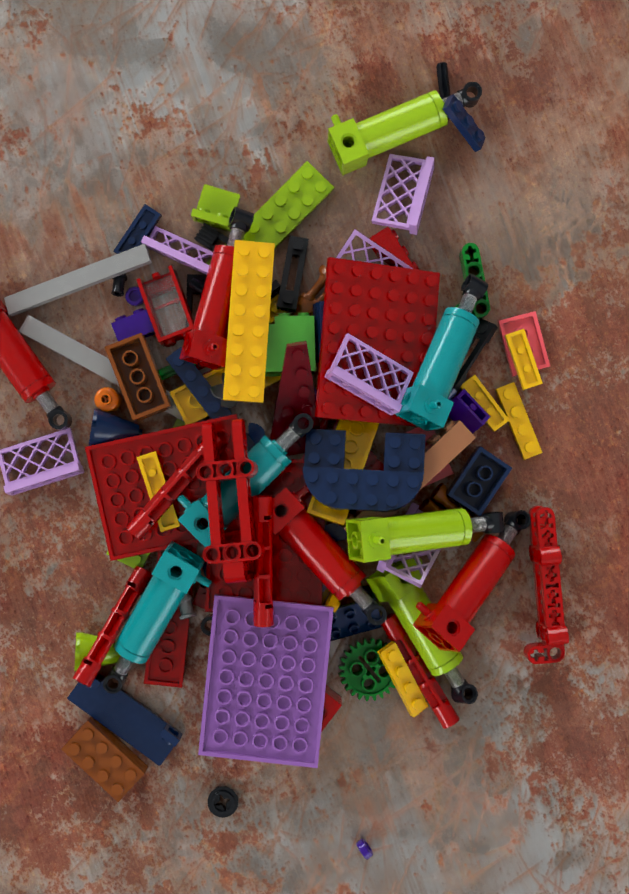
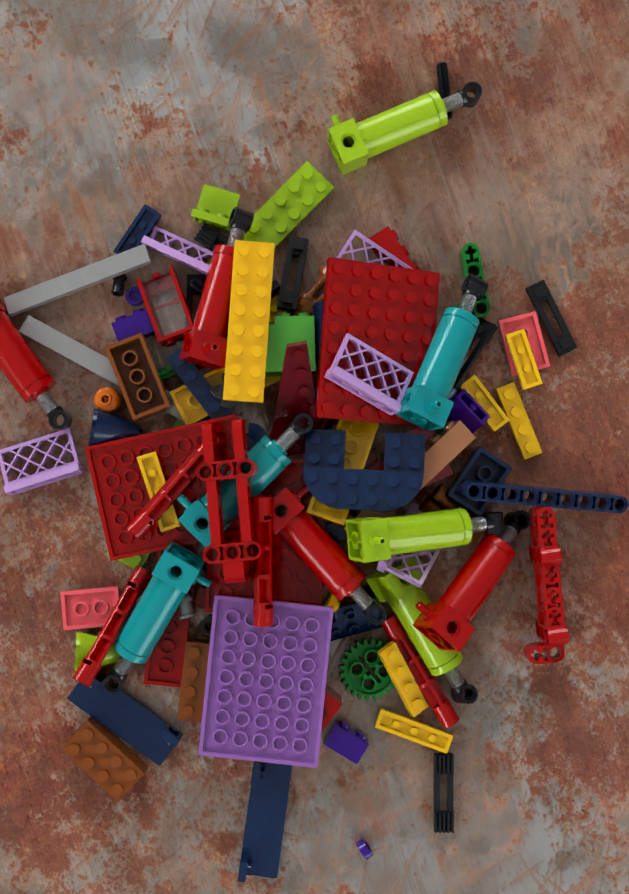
(88, 606): none -> coral plate
(193, 680): none -> dark orange brick
(219, 809): black gear -> none
(265, 820): none -> dark blue bracket
(346, 741): none -> dark purple brick
(413, 730): none -> yellow plate
(418, 200): lavender fence -> none
(443, 819): none -> black container
(464, 122): dark blue plate -> none
(536, 493): none -> dark blue beam
(538, 293): none -> black container

